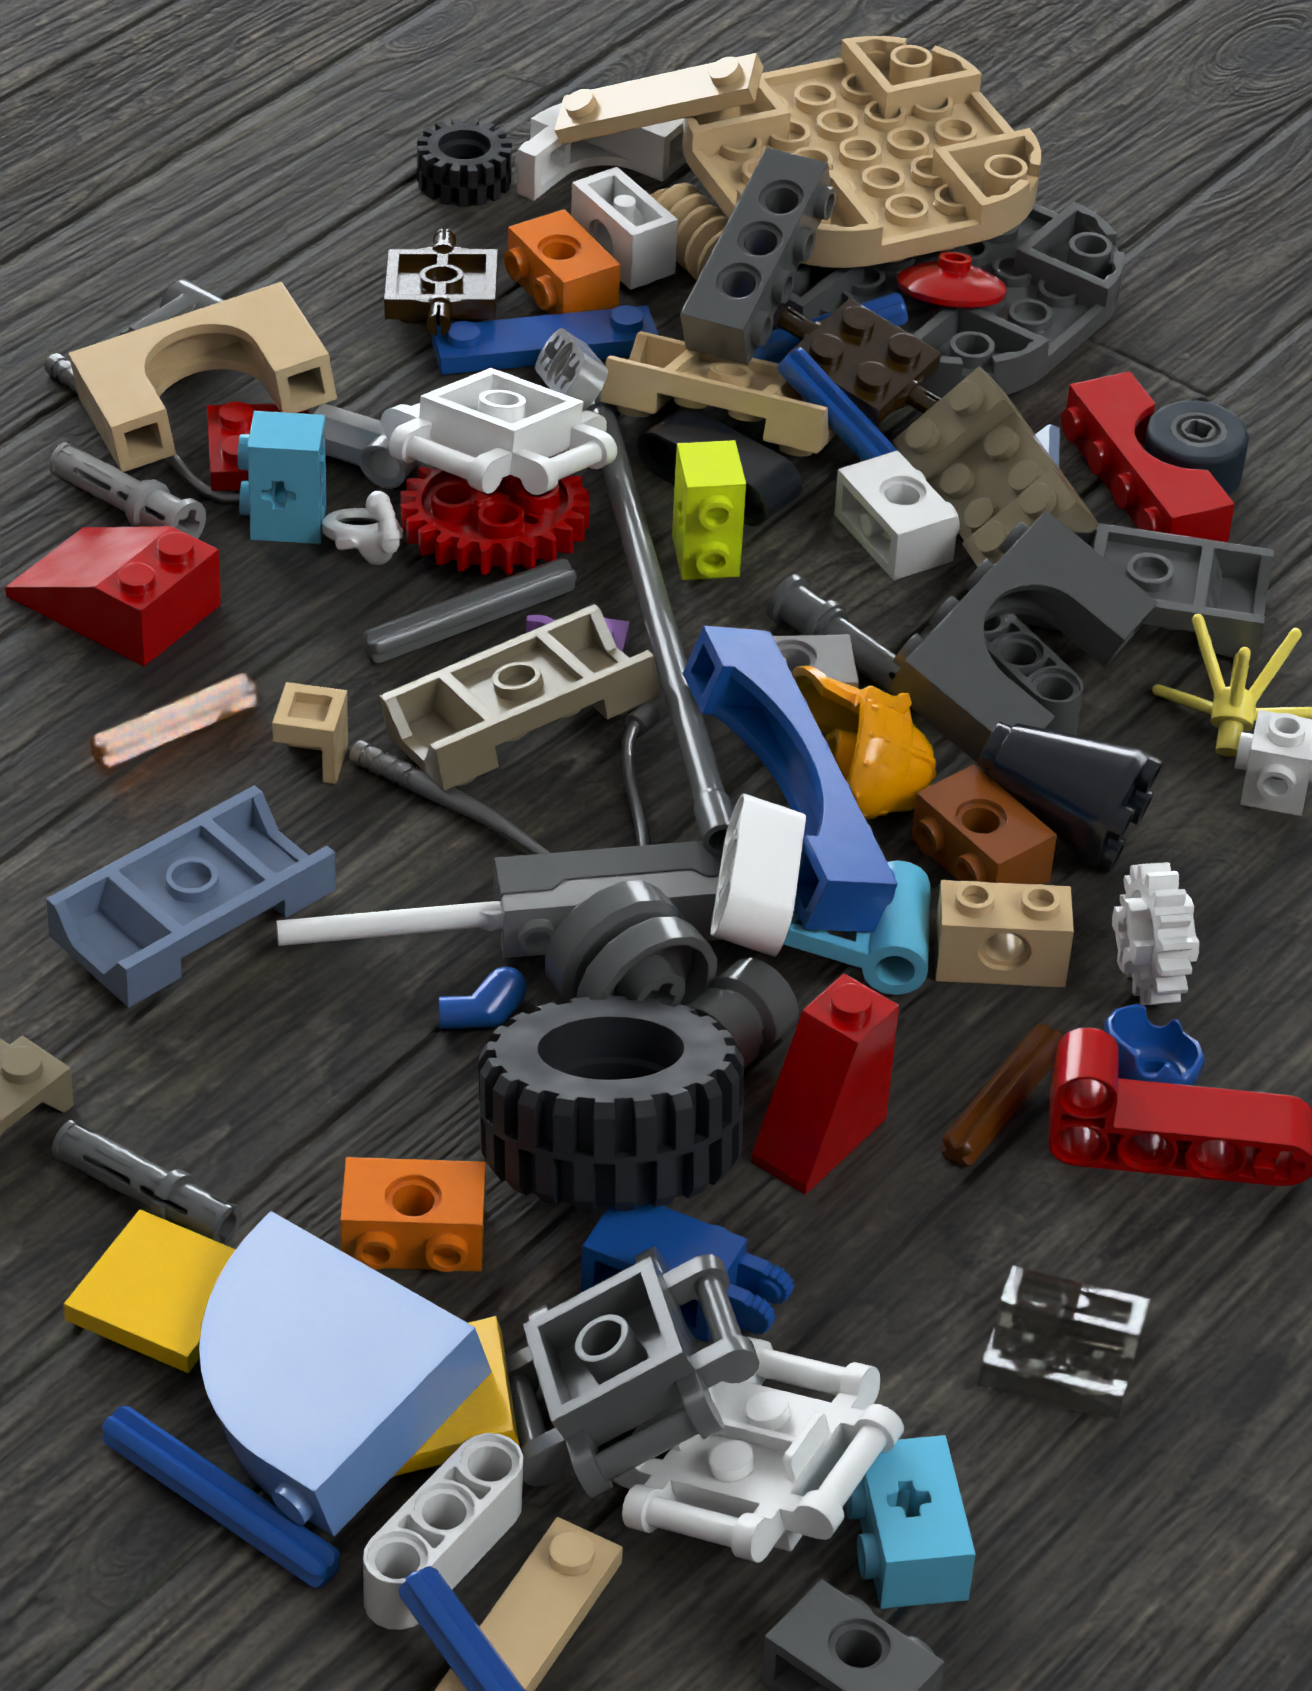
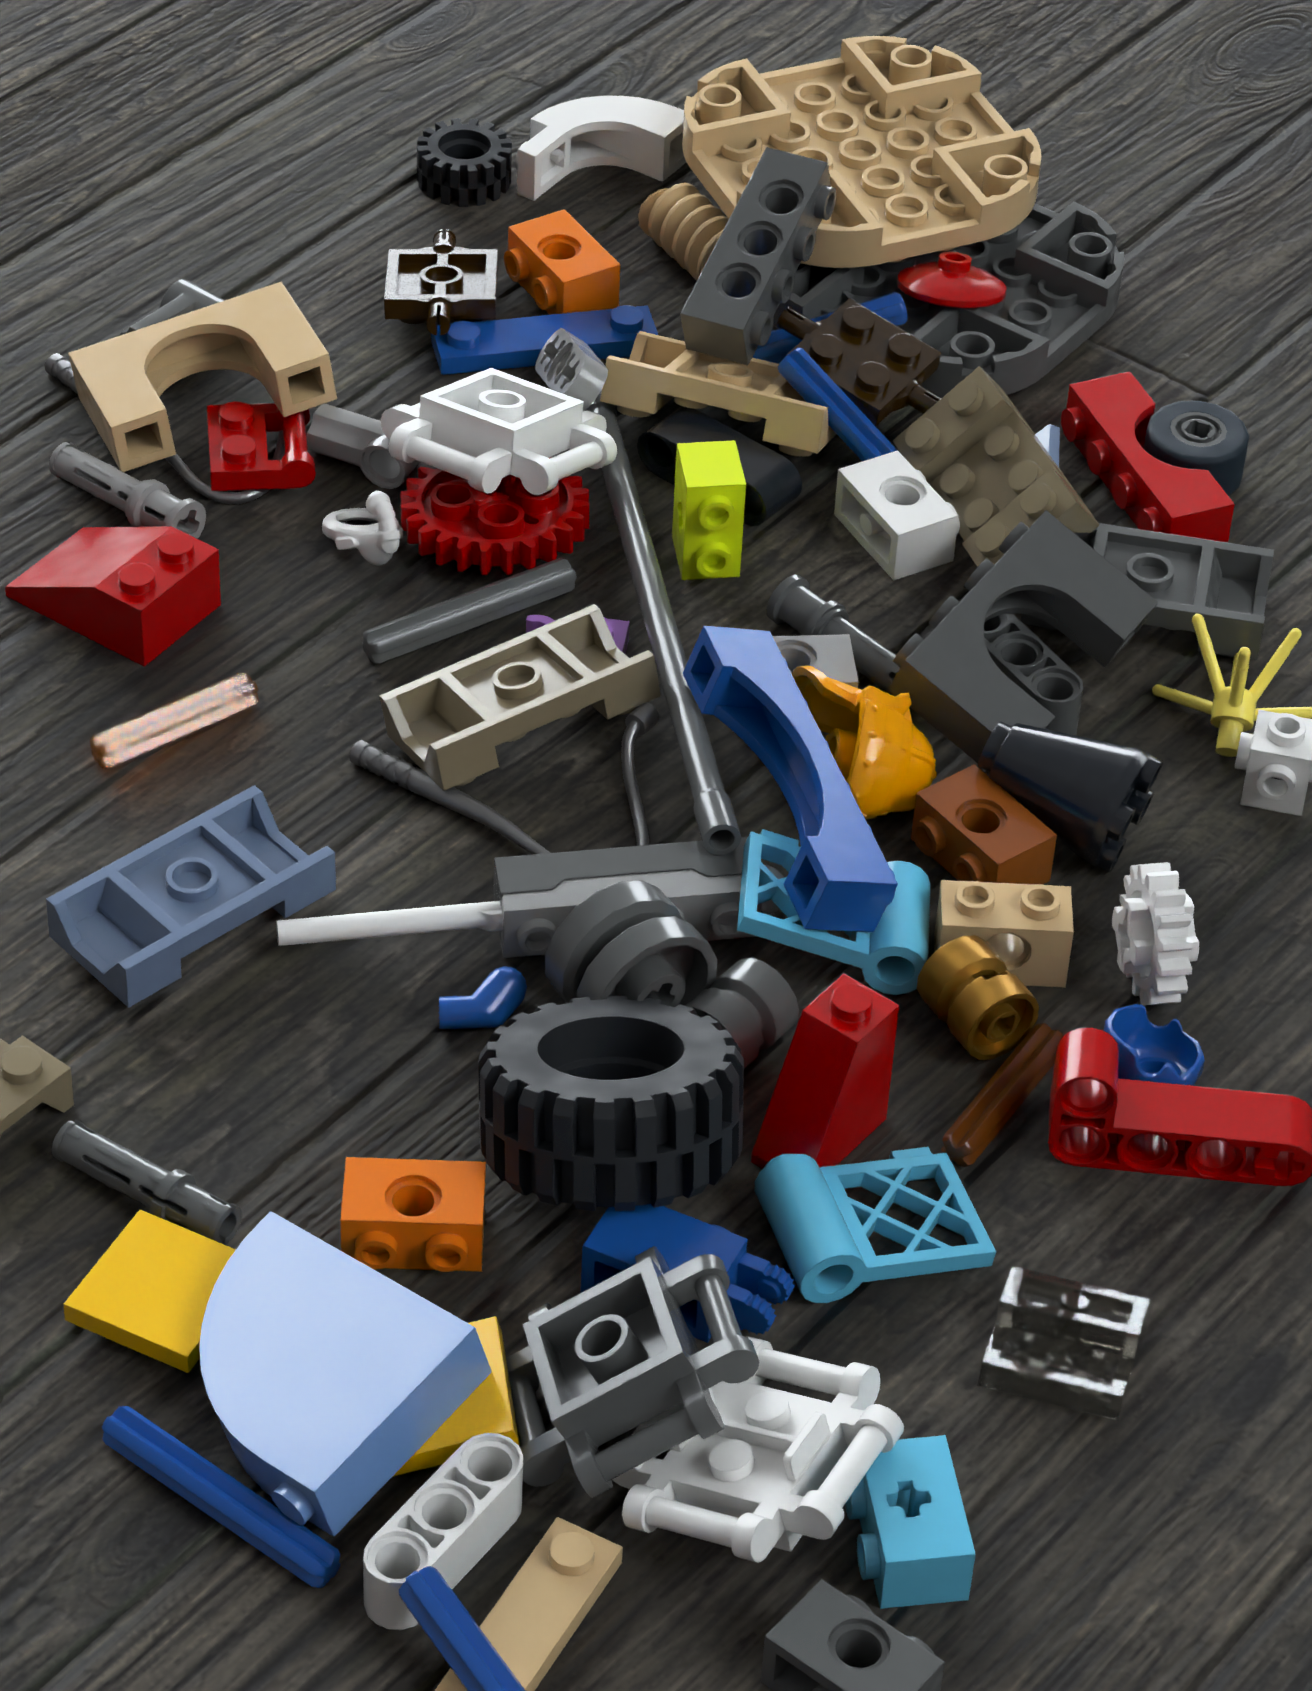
(284, 476): medium azure brick -> none
(314, 720): tan panel -> none
(627, 225): white brick -> none
(659, 98): plate -> none
(758, 875): white beam -> none
(828, 1232): none -> medium azure piece
(977, 997): none -> pearl gold wheel

